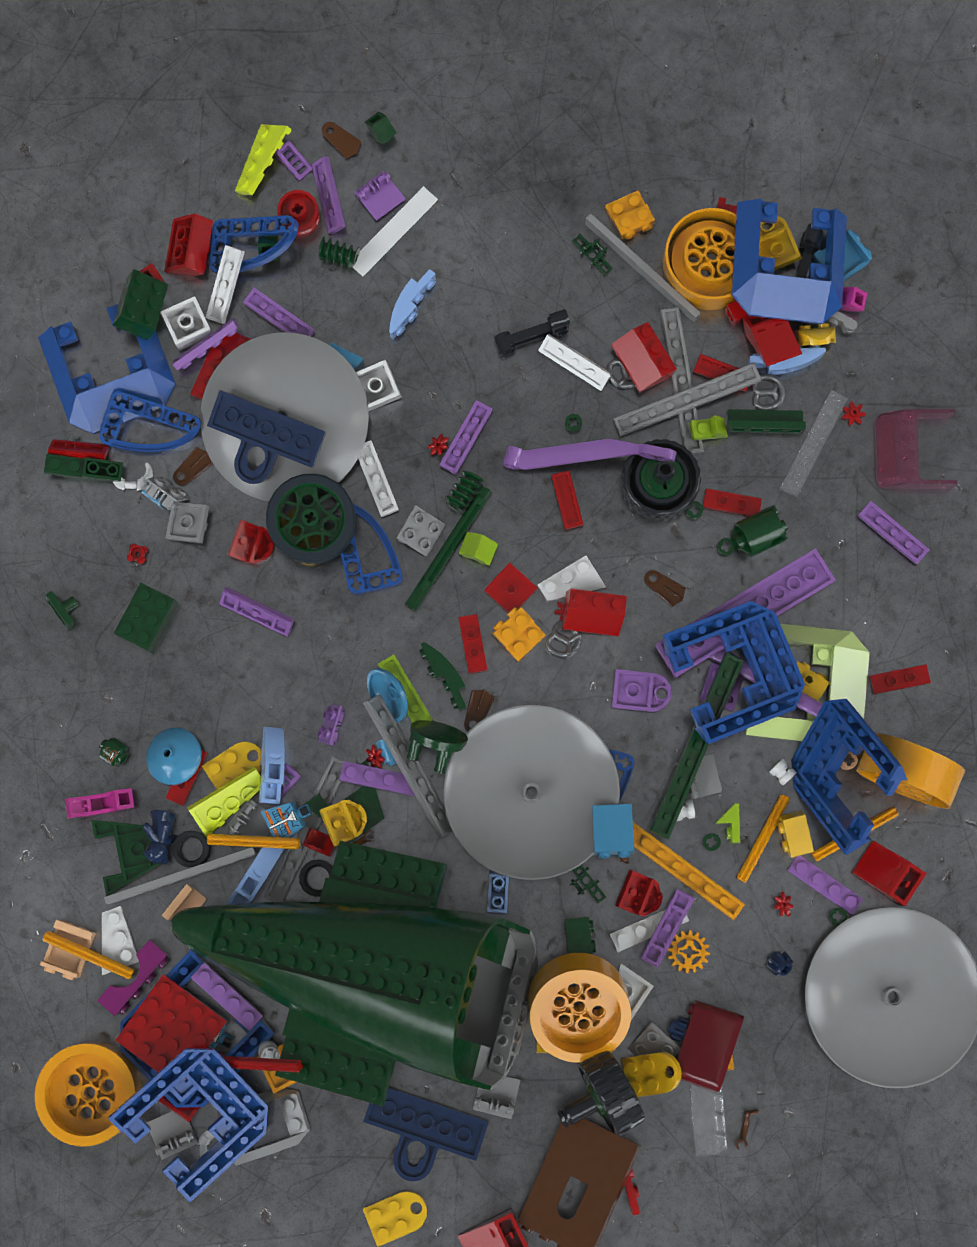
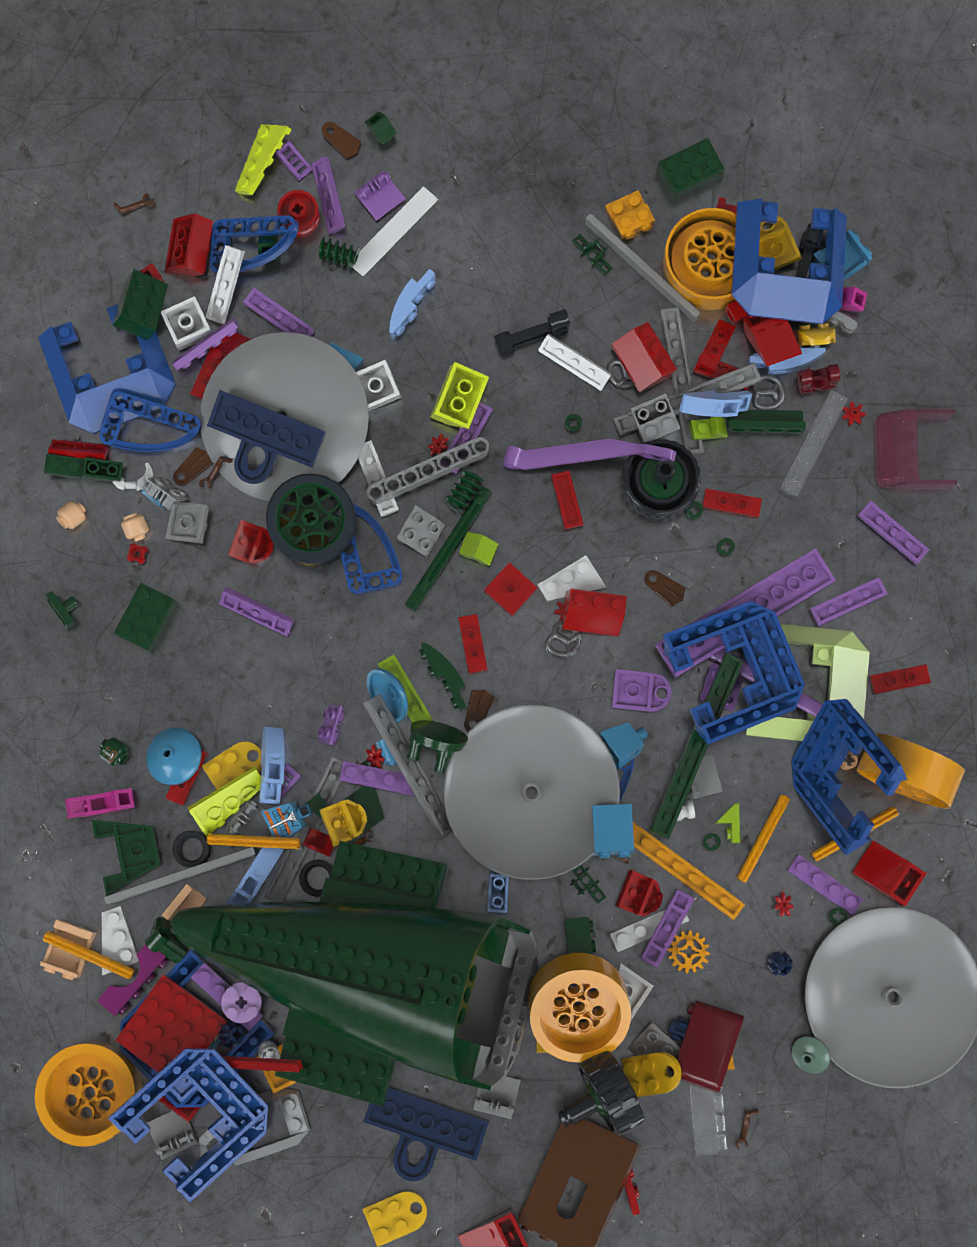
(71, 515): none -> light nougat head
(135, 526): none -> light nougat head
(136, 205): none -> reddish brown piece
(159, 835): dark blue piece -> none
(162, 941): none -> dark green piece
(215, 470): none -> reddish brown piece
(231, 1034): none -> dark blue gear
(250, 1009): none -> lavender plate
(434, 462): none -> light grey beam
(459, 396): none -> neon yellow slope
(518, 633): light orange plate -> none
(624, 742): none -> dark azure torso
(655, 418): none -> light grey slope
(690, 169): none -> dark green brick
(714, 404): none -> light blue slope
(716, 345): none -> red plate
(759, 532): dark green cylinder -> none
(783, 772): white wheel -> none
(795, 834): yellow brick -> none
(814, 683): yellow brick -> none
(815, 1050): none -> sand green dish
(819, 379): none -> dark red piece
(848, 601): none -> medium lavender plate

